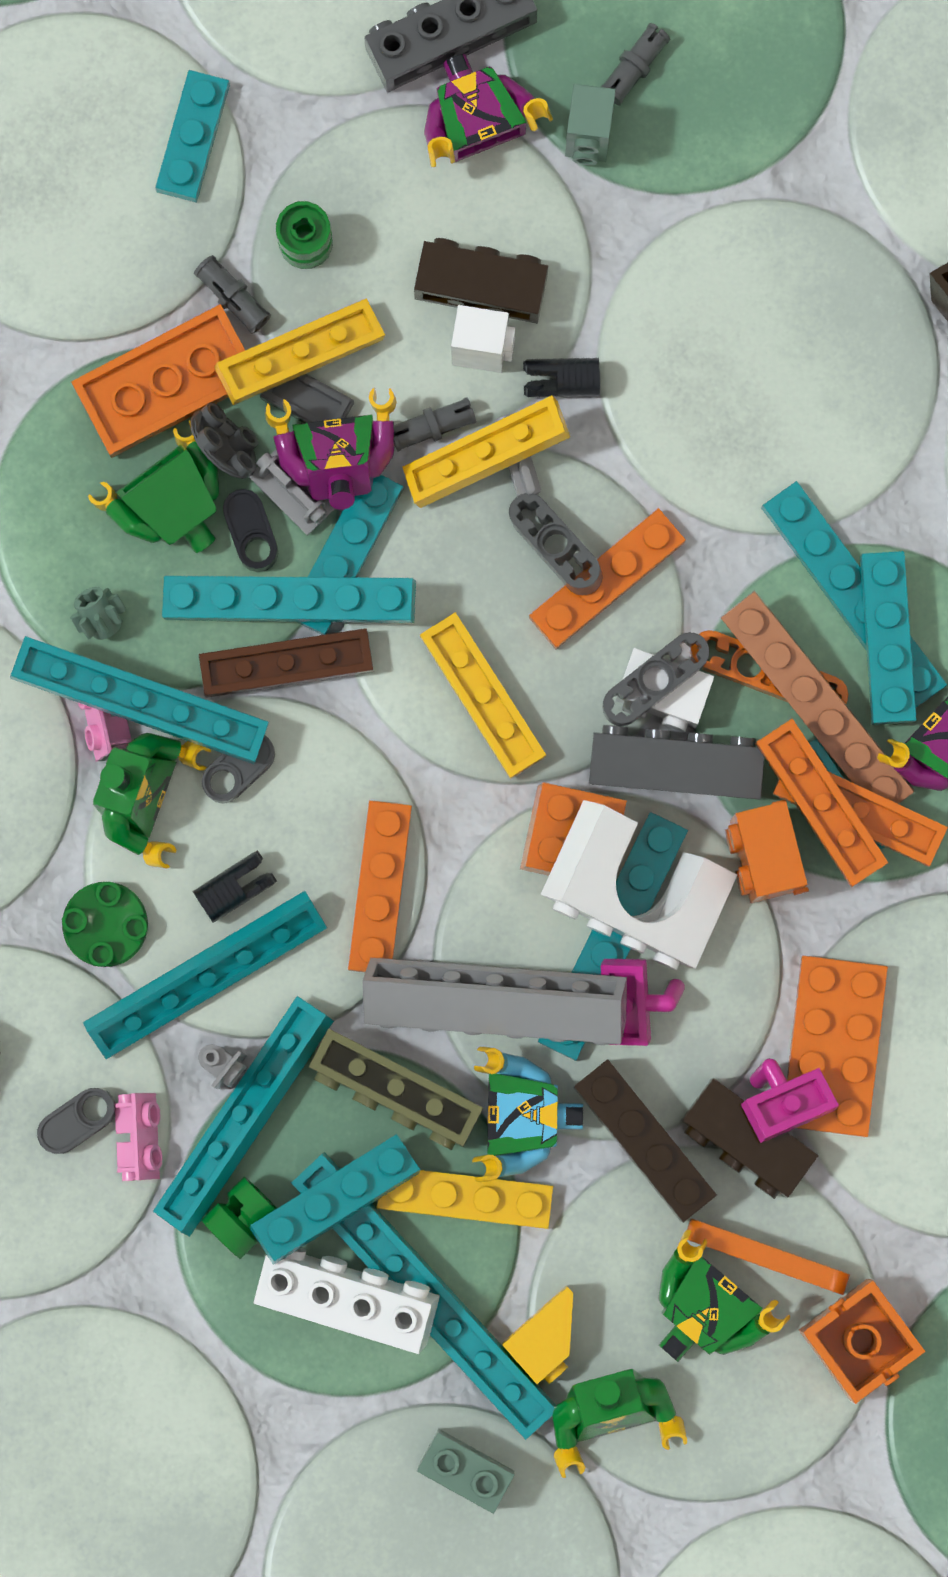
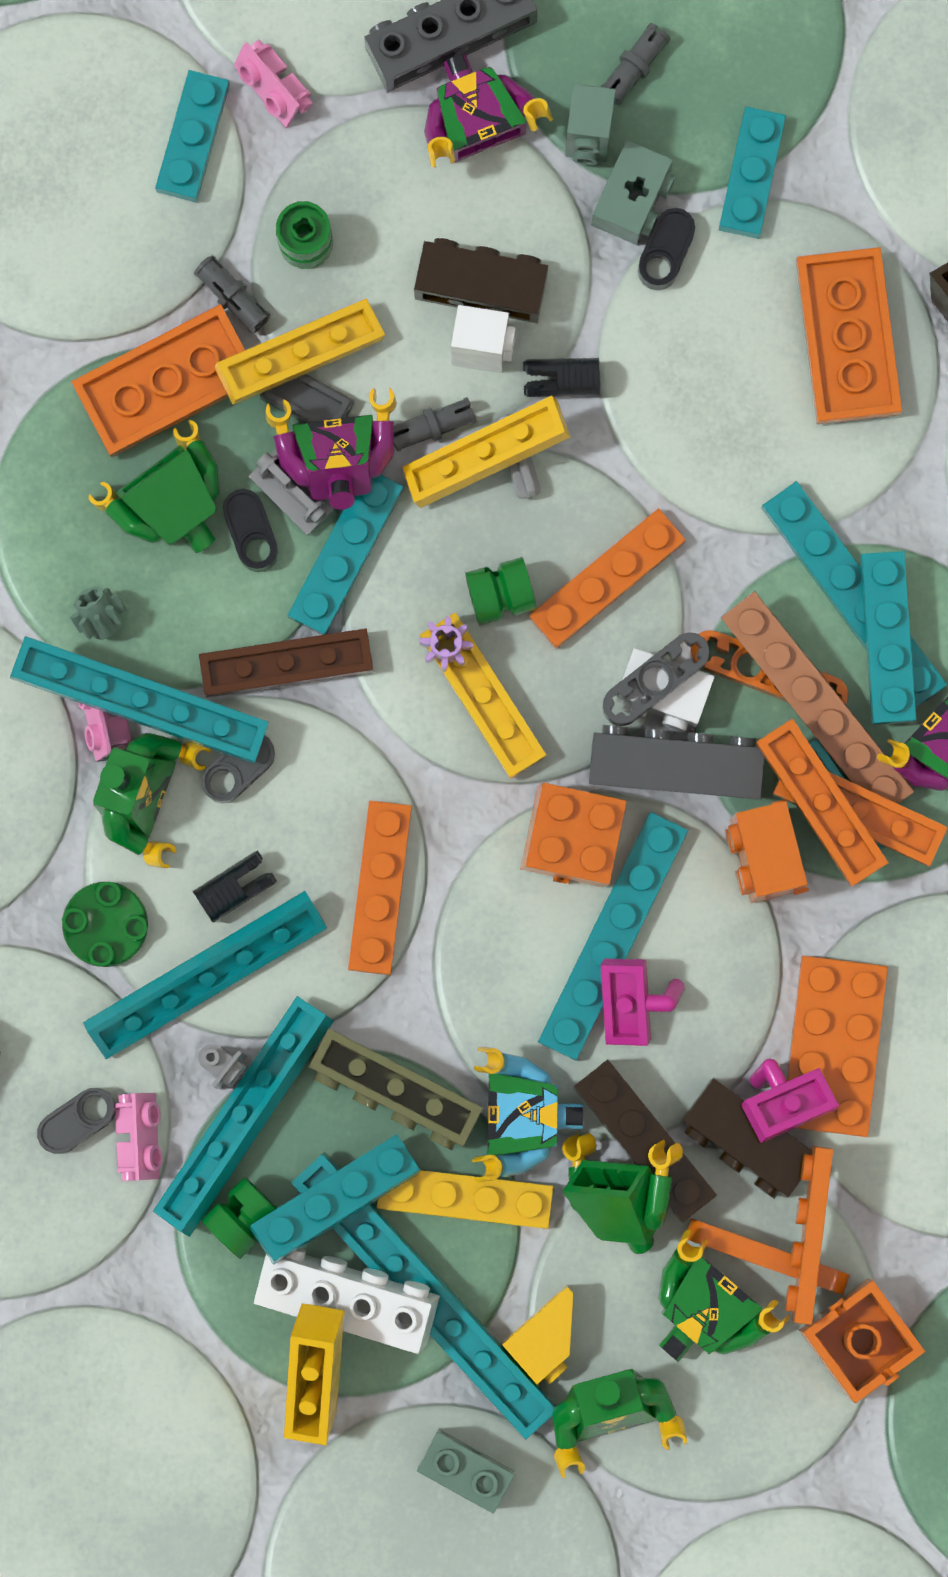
(224, 442): dark grey dish -> none
(259, 68): none -> bright pink hinge
(289, 599): teal plate -> none
(313, 1374): none -> yellow brick
(447, 632): none -> lavender gear
(495, 1001): light grey brick -> none
(500, 591): none -> green wheel
(583, 557): dark grey beam -> none
(586, 885): white arch -> none
(620, 1199): none -> green torso
(633, 169): none -> sand green brick
(668, 241): none -> black piece
(752, 172): none -> teal plate
(806, 1254): none -> orange plate
(848, 335): none -> orange plate

